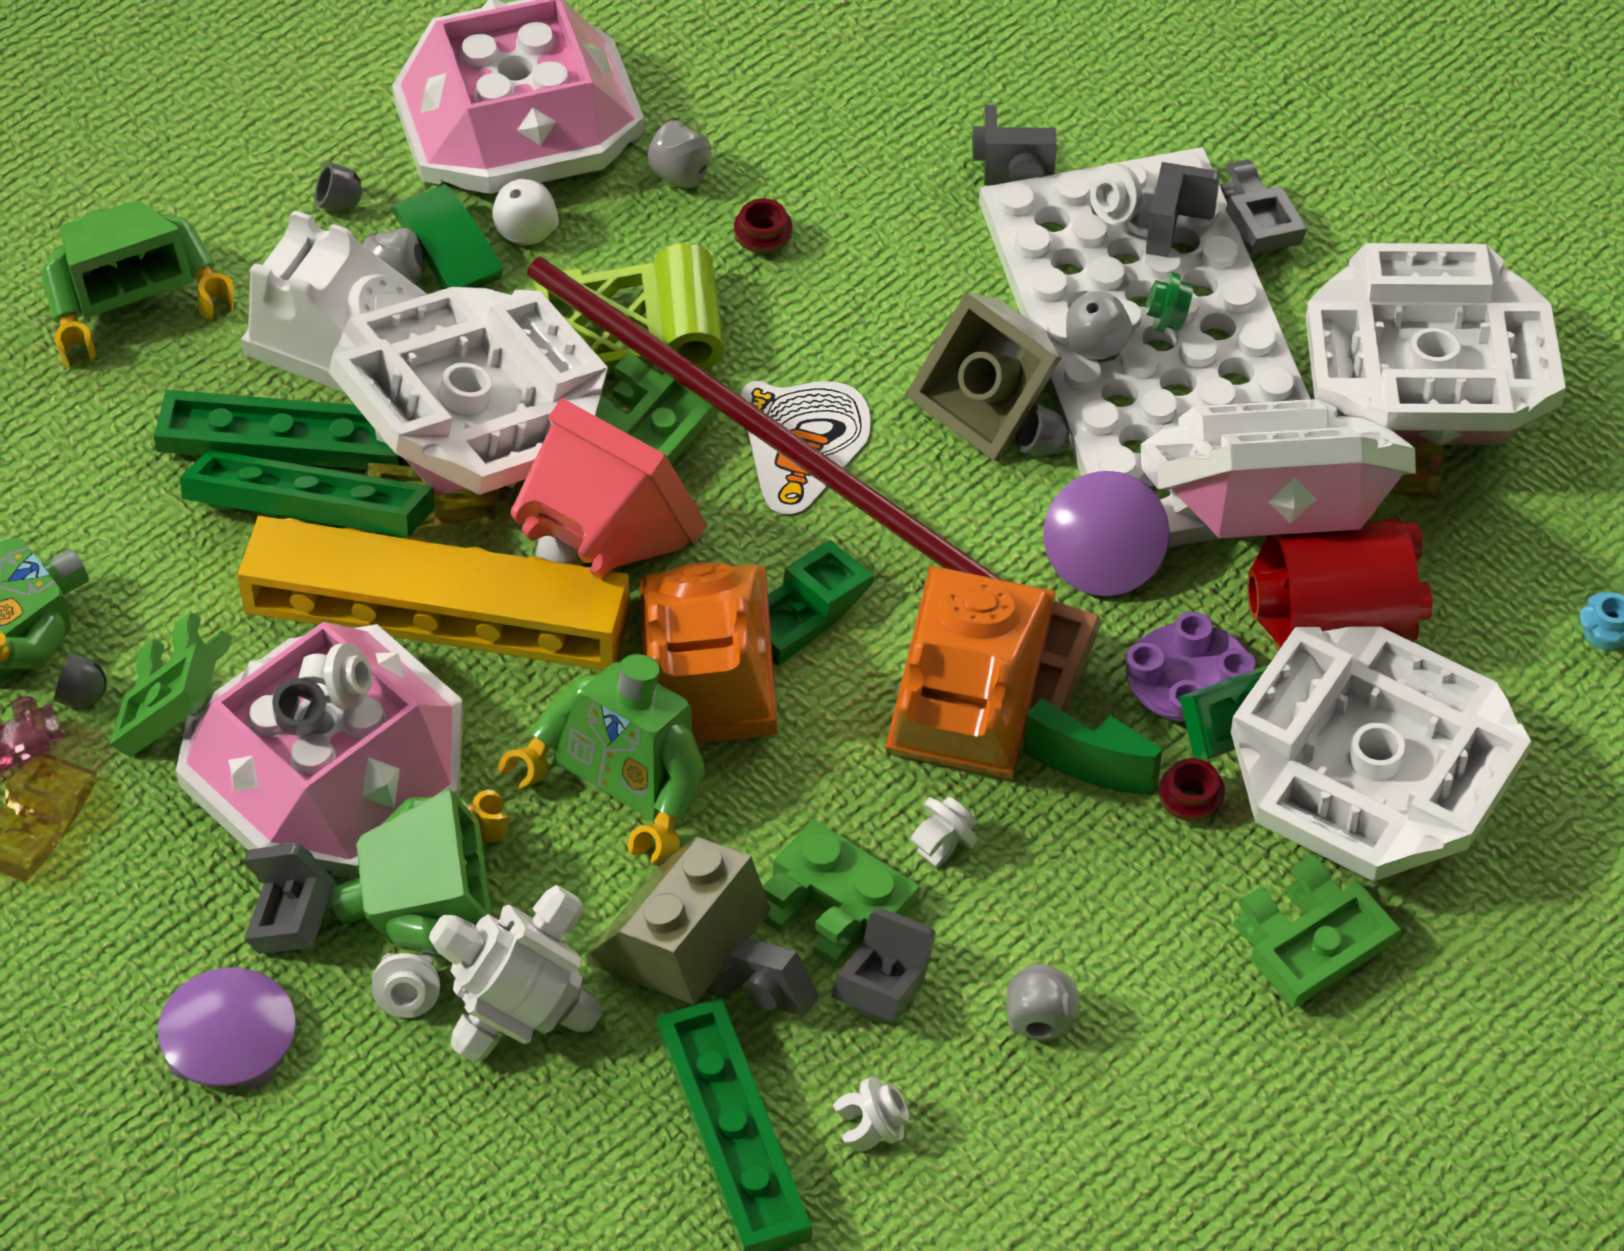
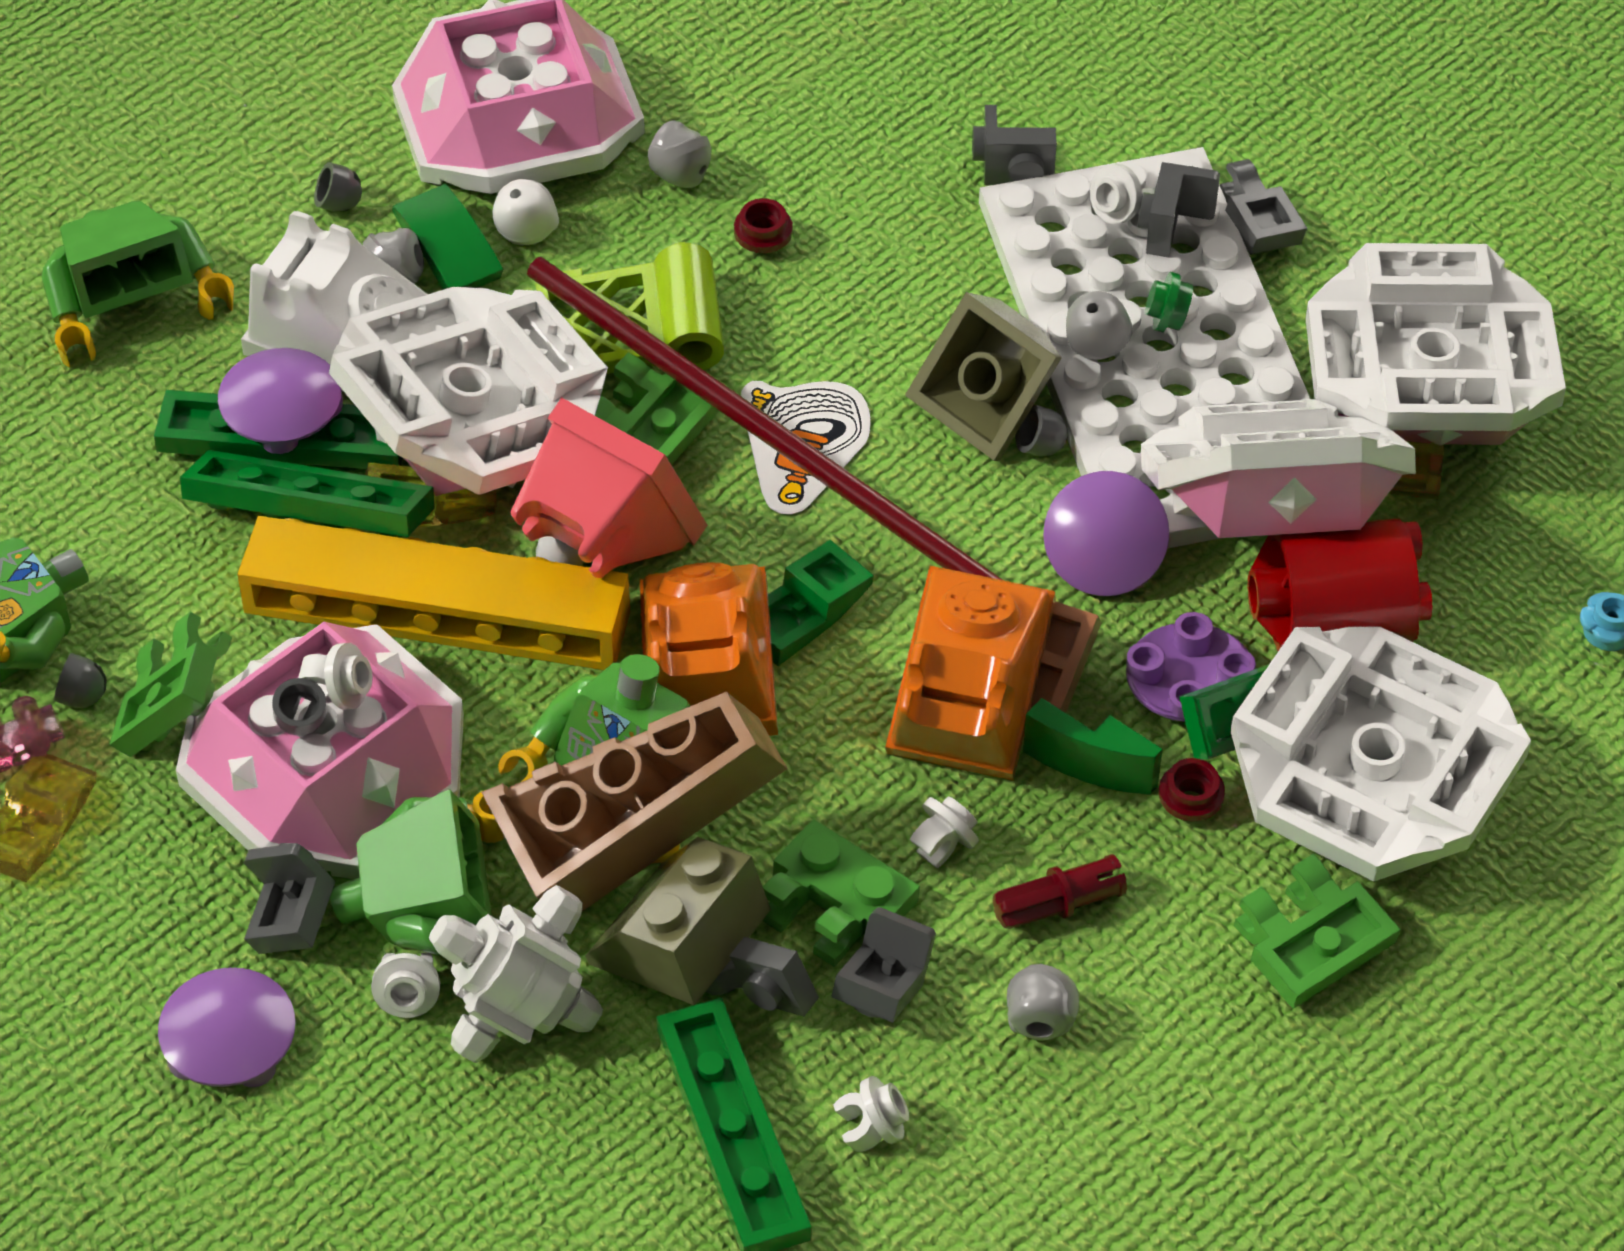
(279, 397): none -> medium lavender dish
(633, 797): none -> medium nougat wedge
(1059, 892): none -> dark red axle

